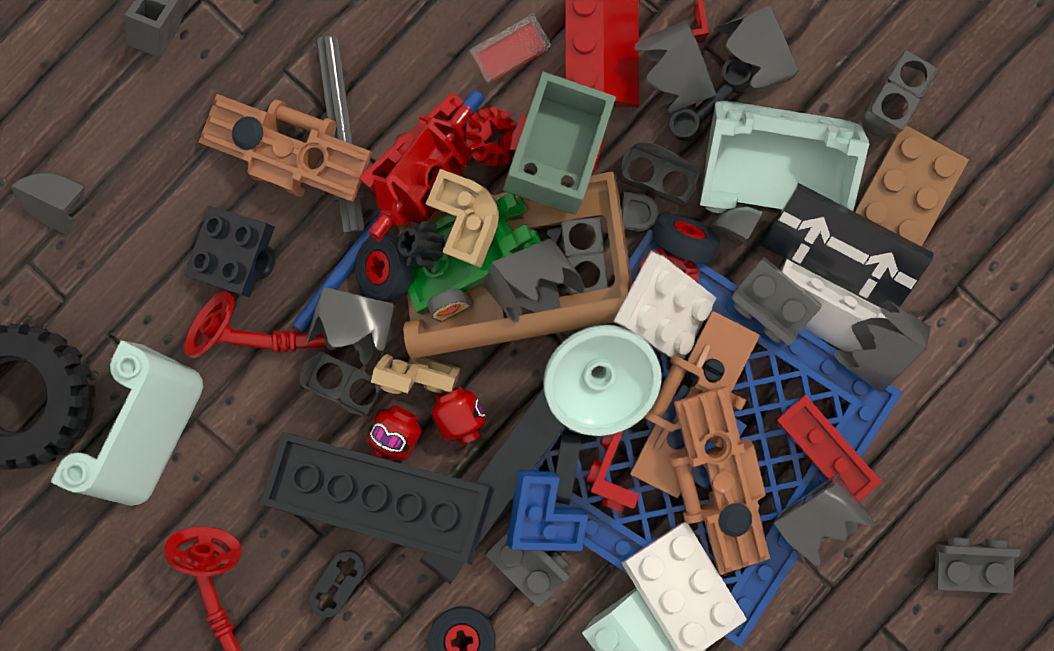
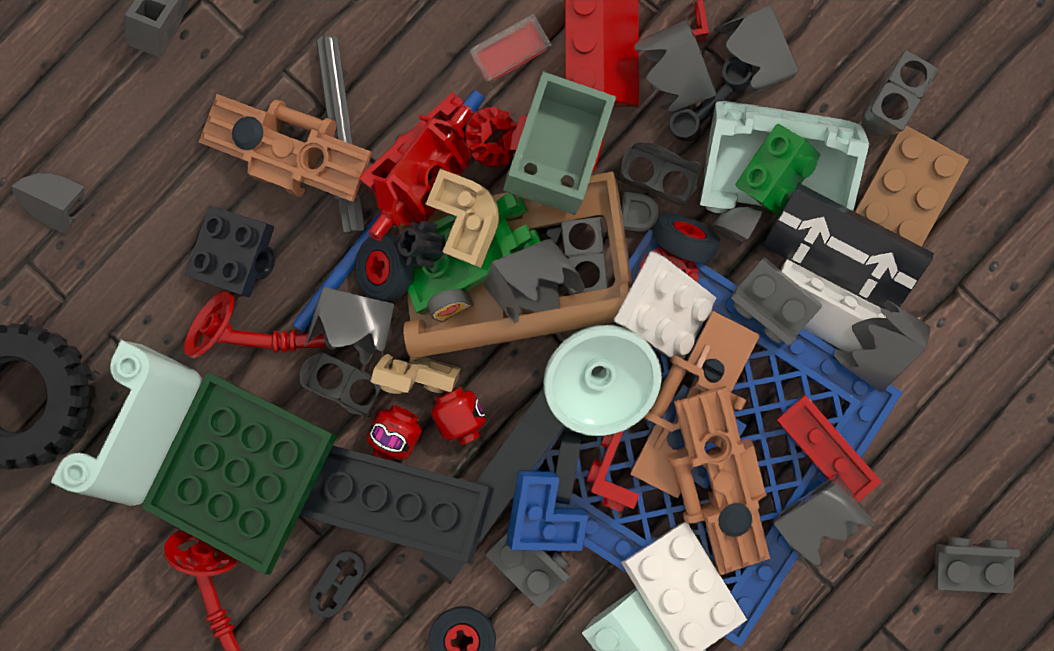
(239, 473): none -> dark green plate
(778, 168): none -> green bracket

